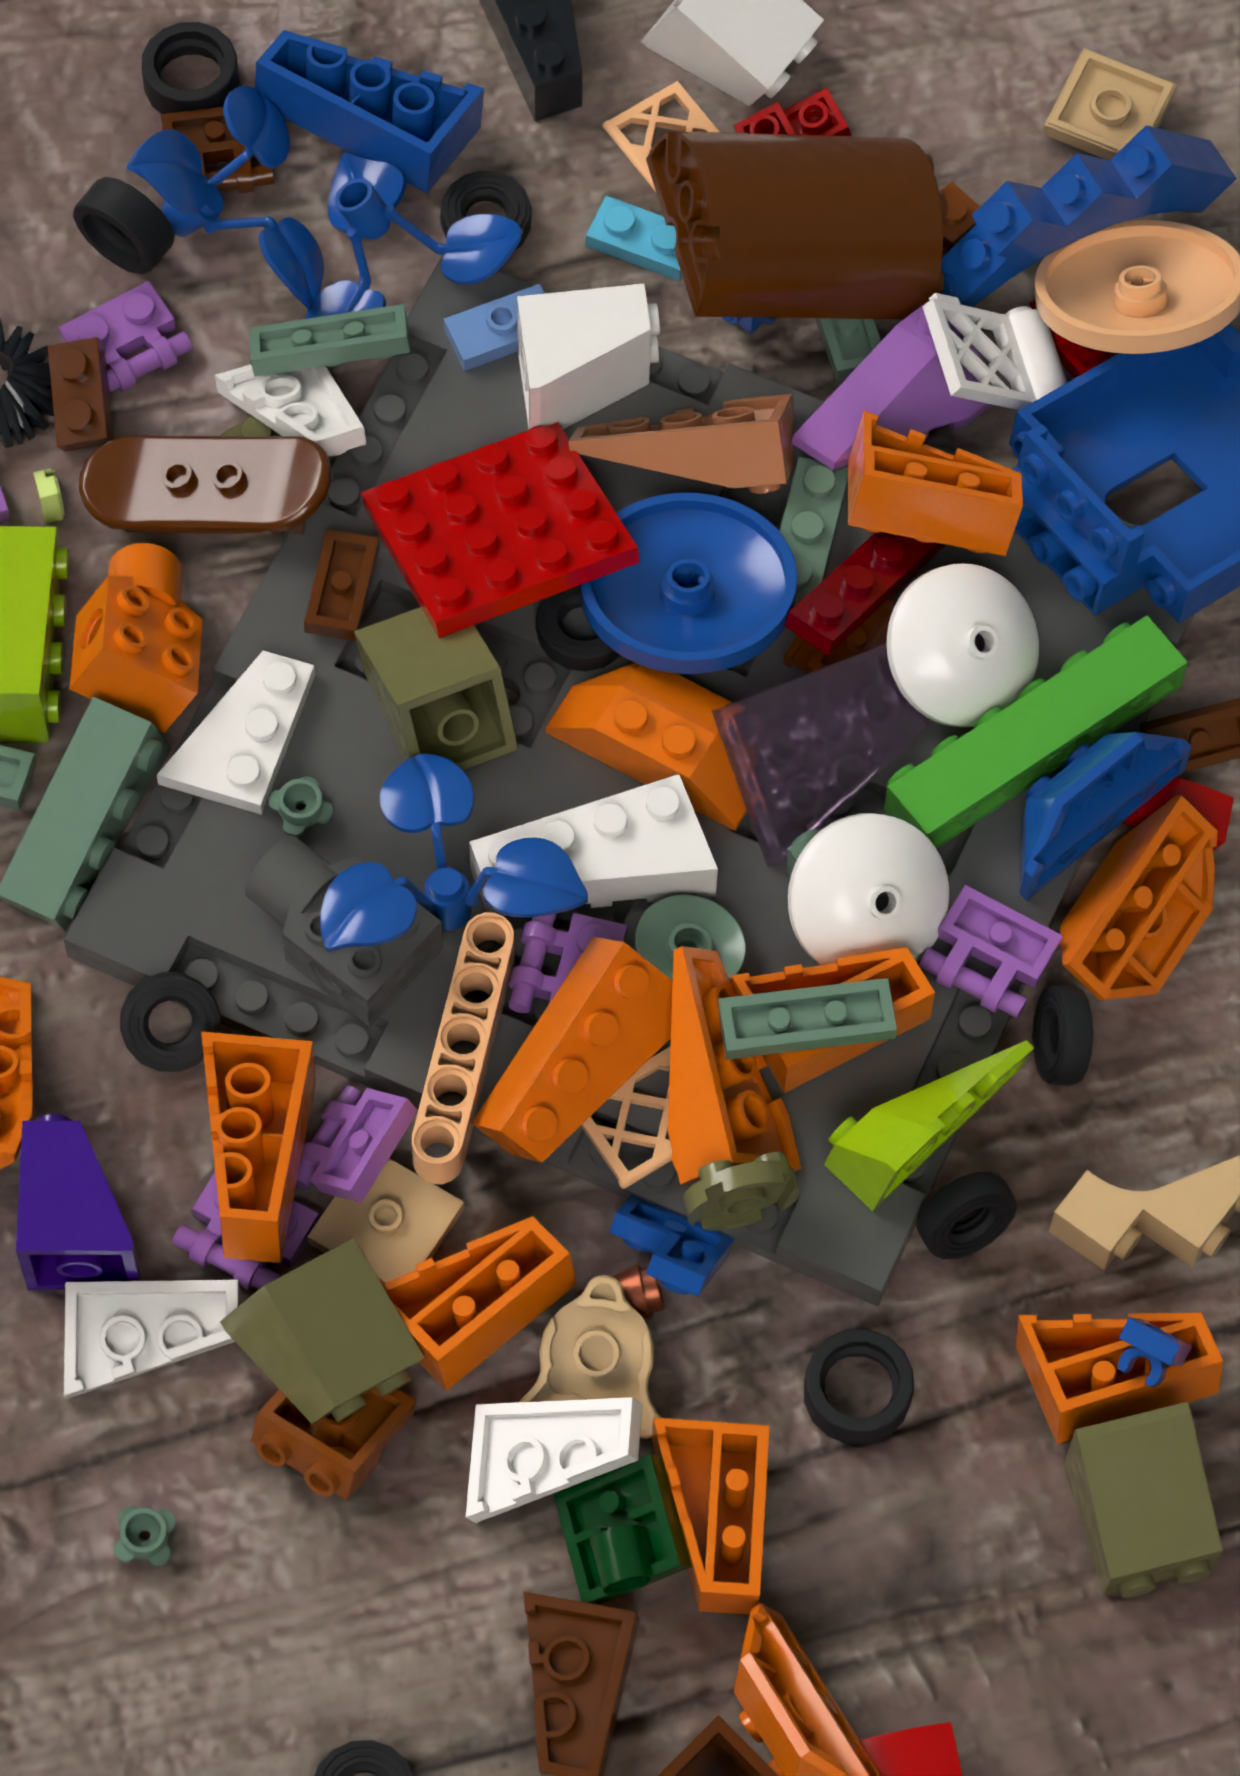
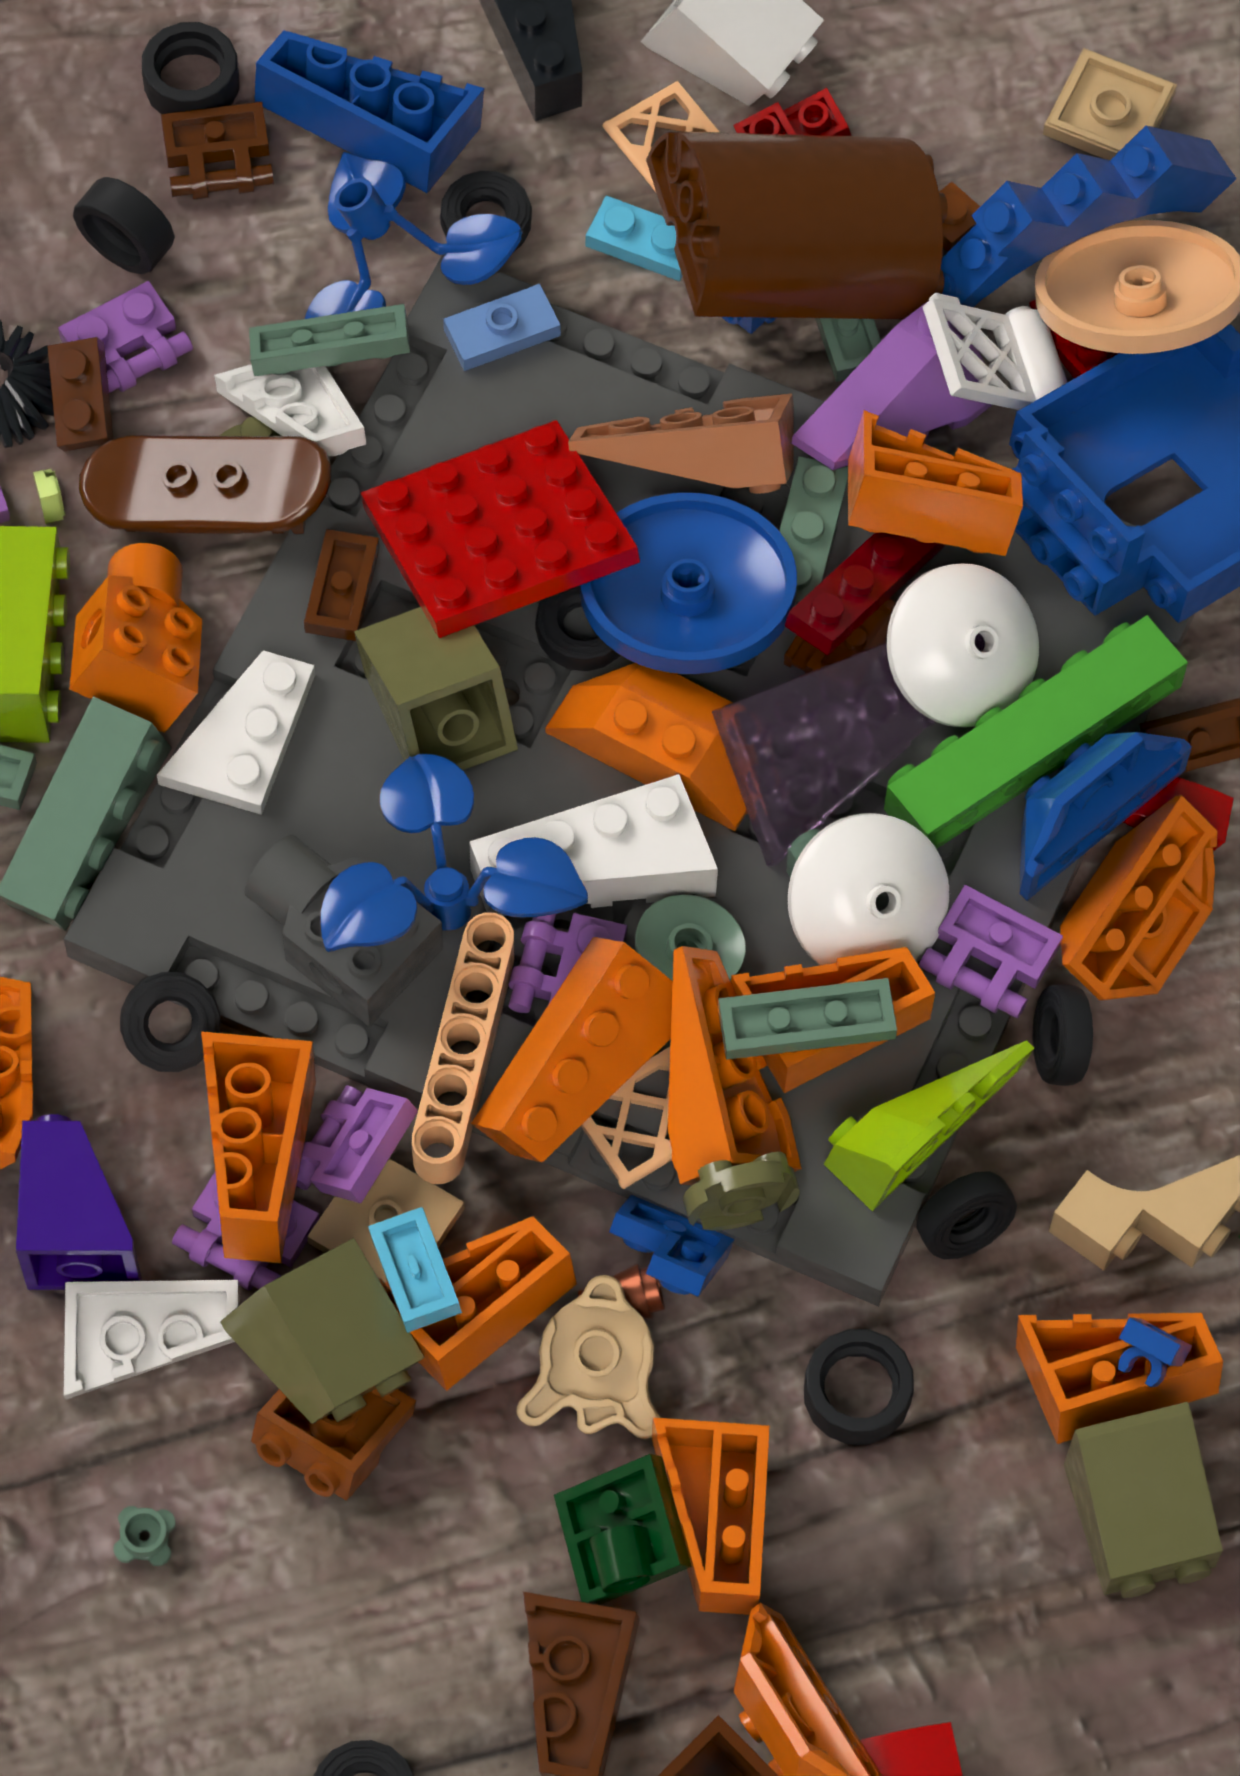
(174, 170): blue plant -> none
(297, 791): sand green plate -> none
(414, 1269): none -> medium azure plate
(546, 1447): white wing -> none
(584, 350): white slope -> none

